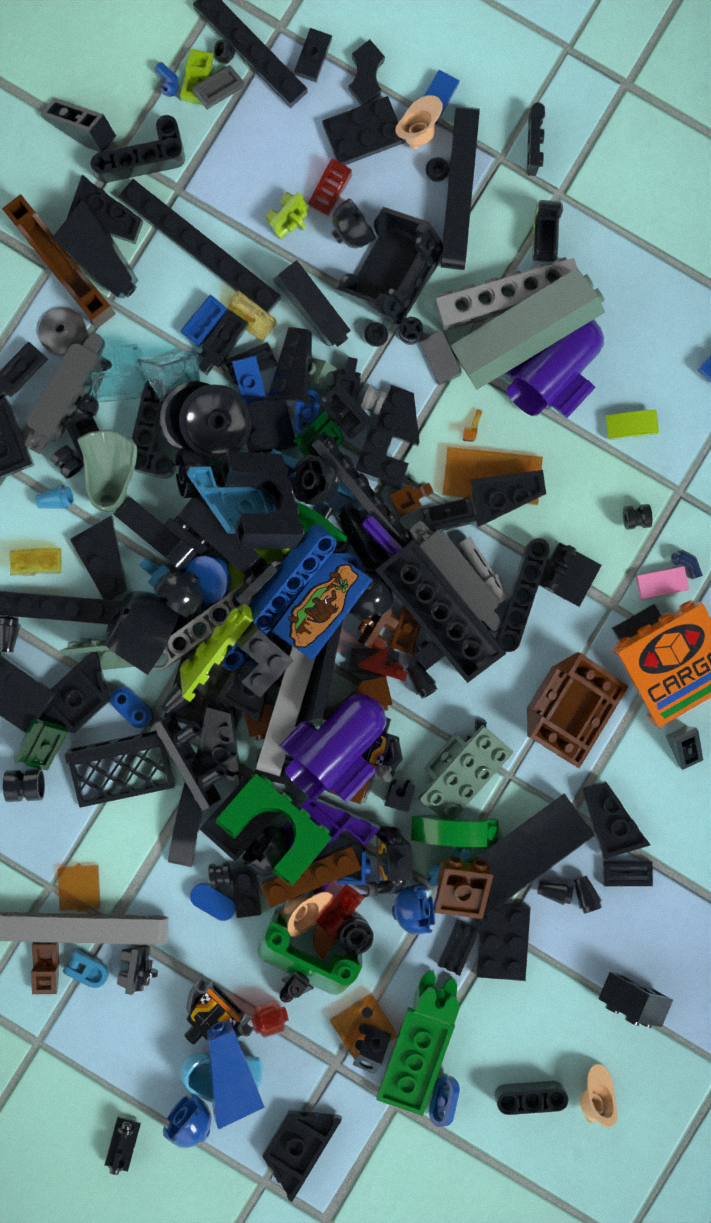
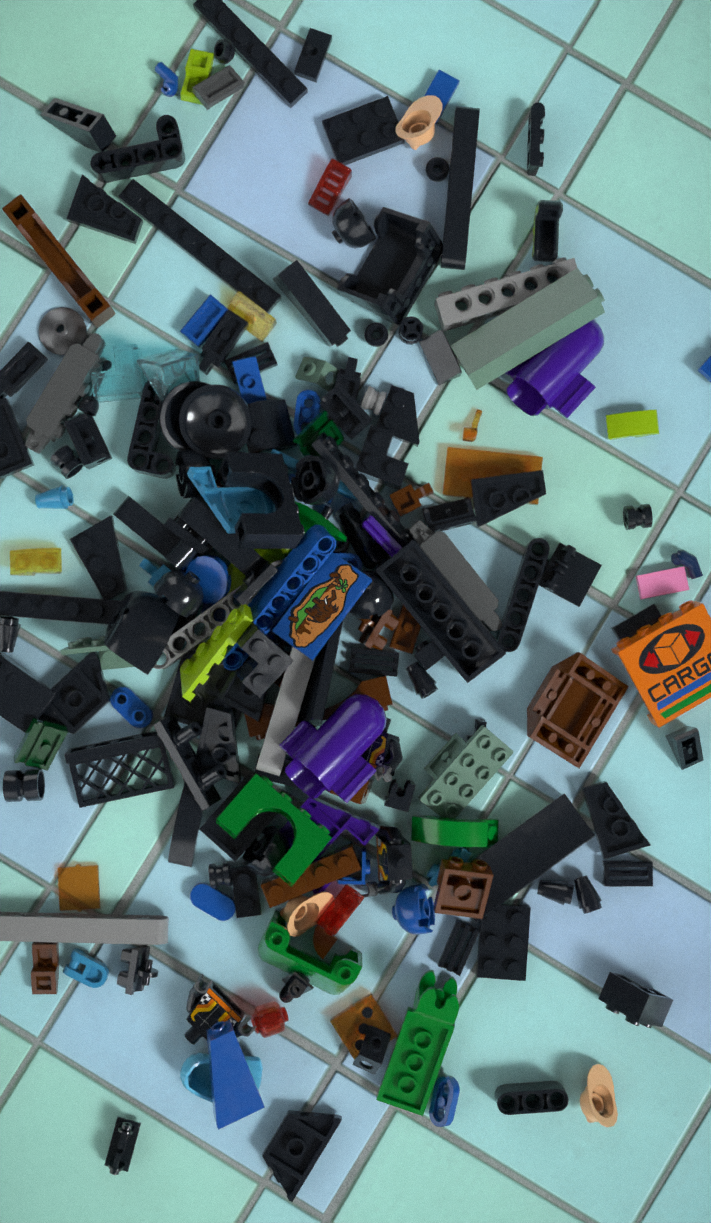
(93, 247): black slope -> none
(108, 467): sand green hair -> none
(174, 700): black cone -> none
(188, 1122): blue cylinder -> none
(290, 216): lime hips -> none
(292, 373): black wing -> none
(360, 944): black wheel -> none
(367, 61): black tile -> none
(376, 664): clear red slope -> none
(483, 569): light grey pin -> none

